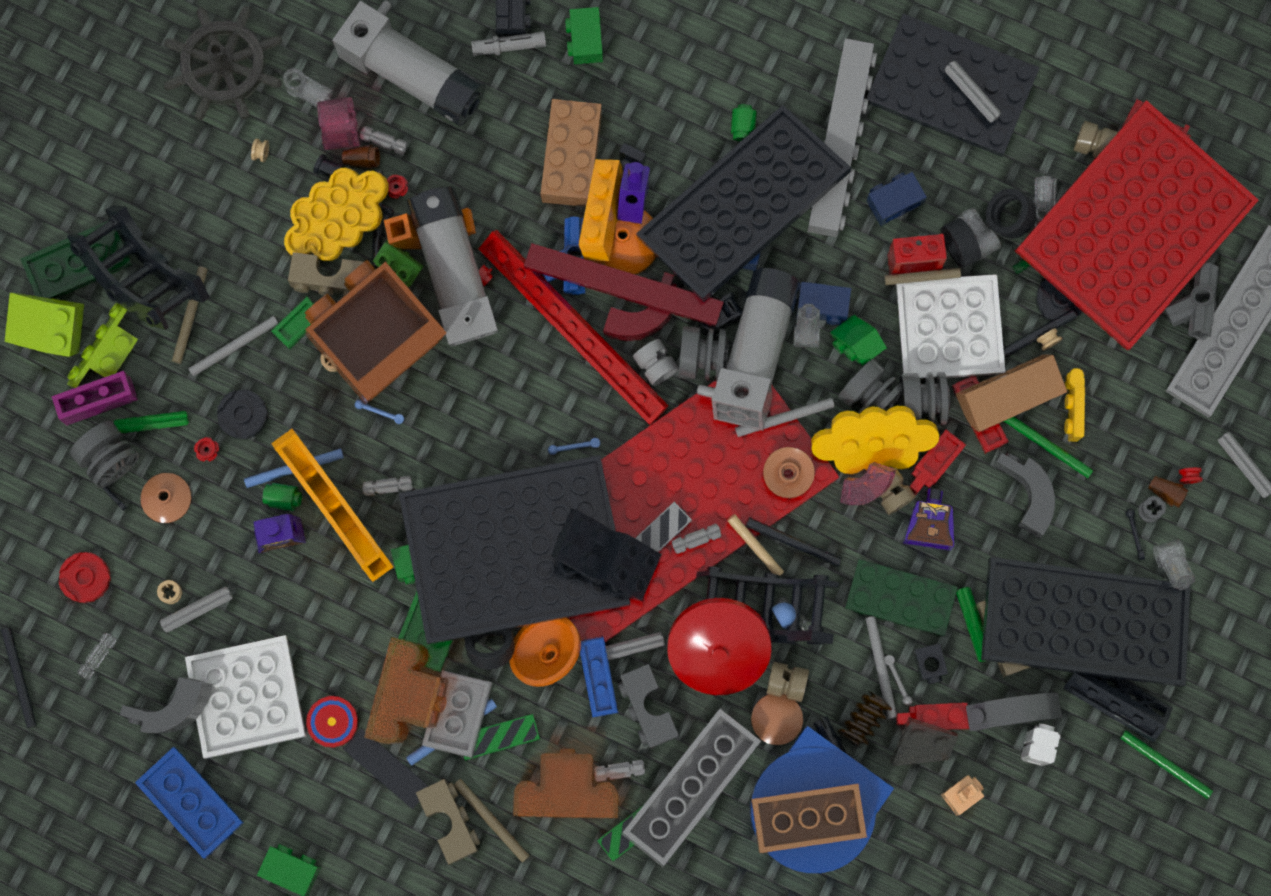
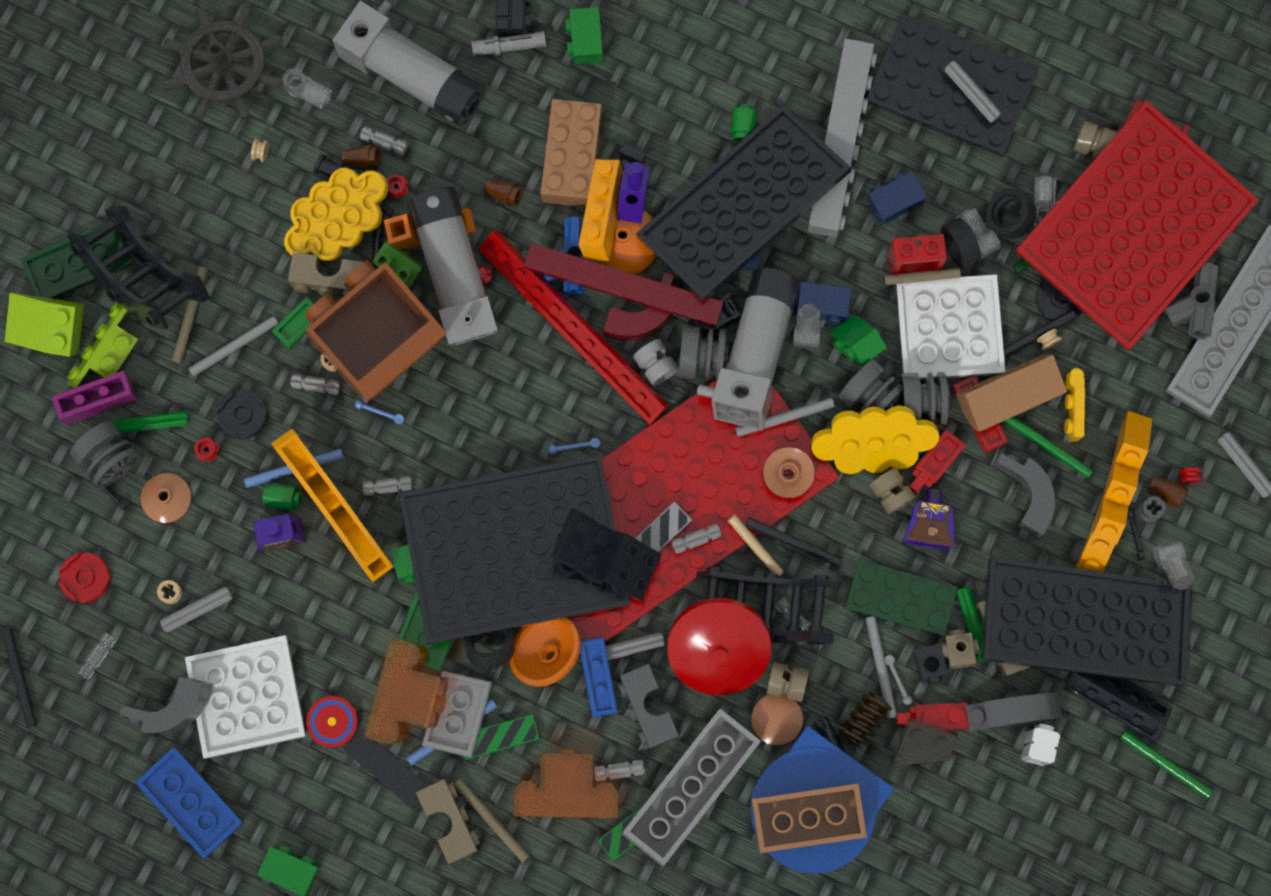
(315, 384): none -> light grey axle
(338, 123): clear pink brick -> none
(505, 192): none -> reddish brown cone
(784, 614): medium blue piece -> none
(869, 486): clear pink tile -> none
(956, 658): none -> dark tan brick
(963, 794): light nougat brick -> none
(1118, 492): none -> light orange arch

